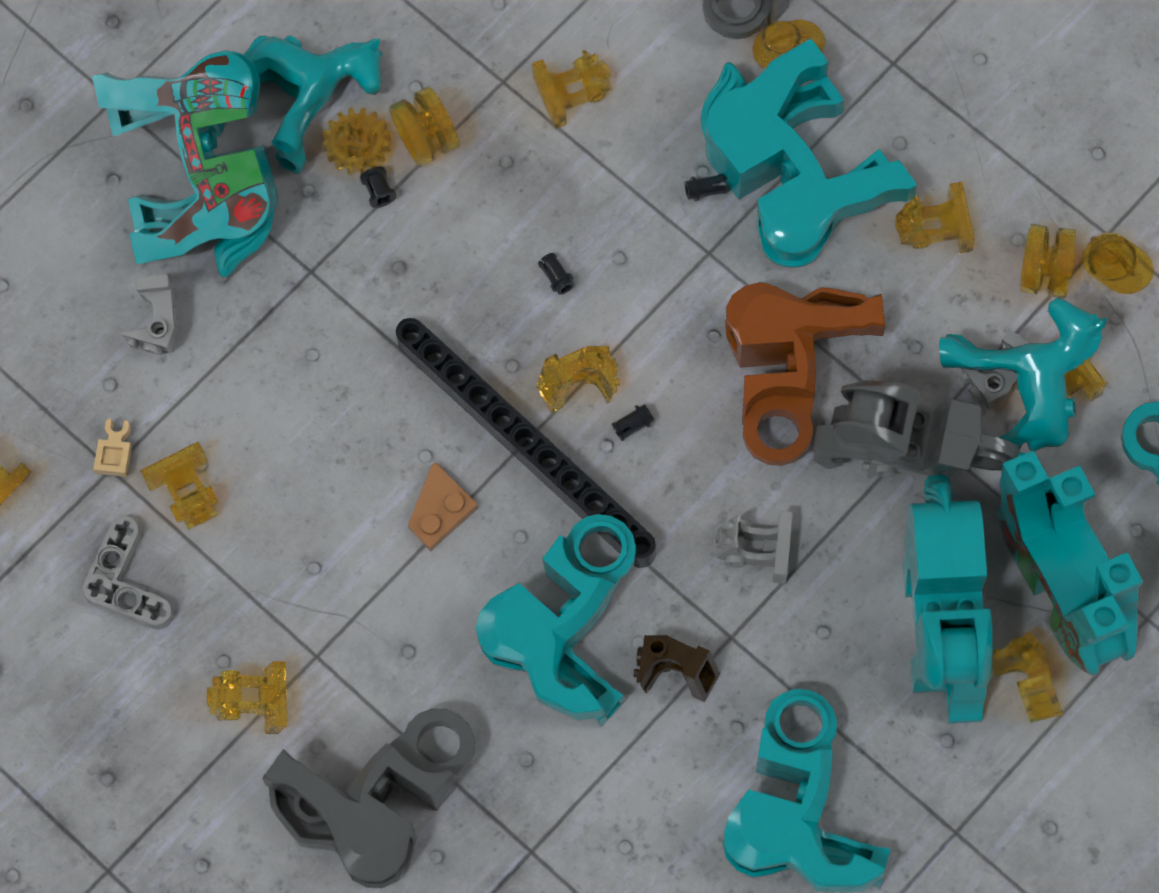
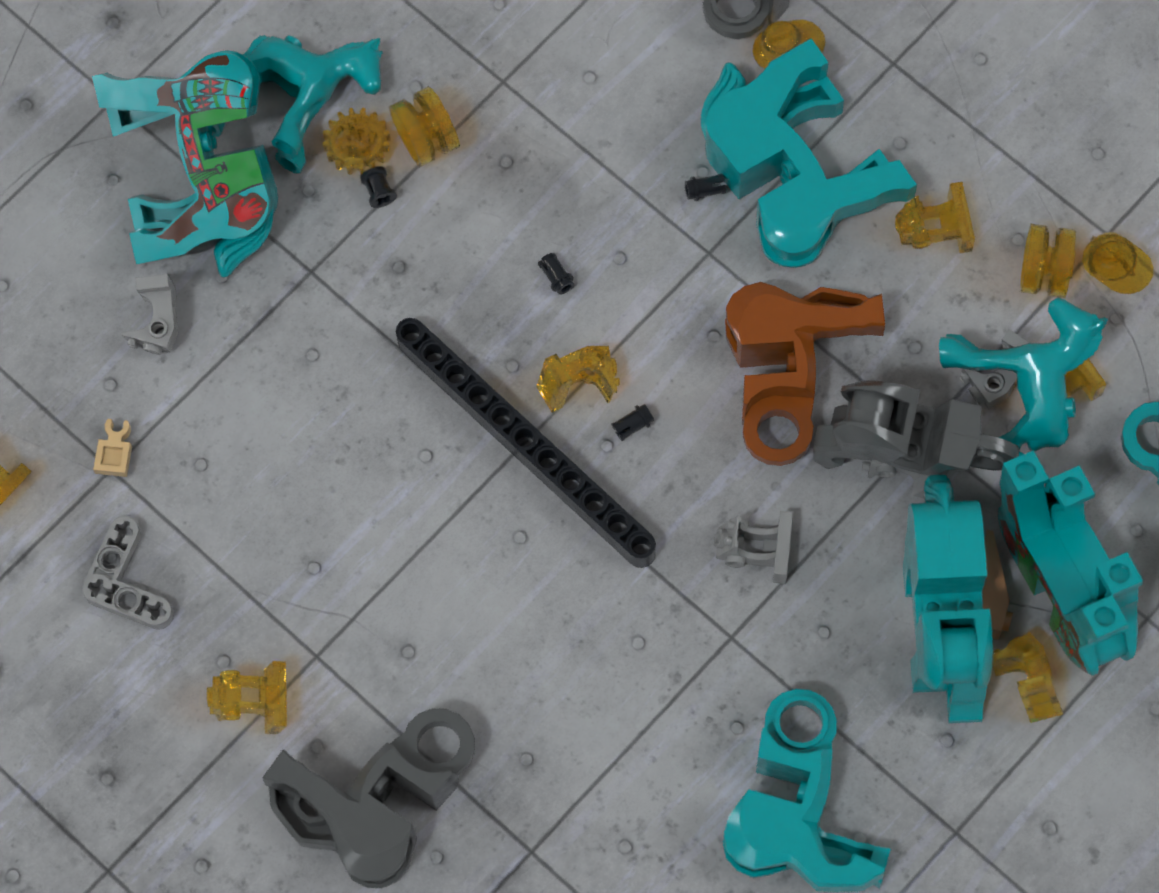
(177, 473): clear yellow tile -> none
(439, 508): medium nougat wing -> none
(528, 637): teal animal -> none
(588, 69): clear yellow tile -> none
(694, 664): dark brown tile -> none
(995, 591): none -> medium nougat slope

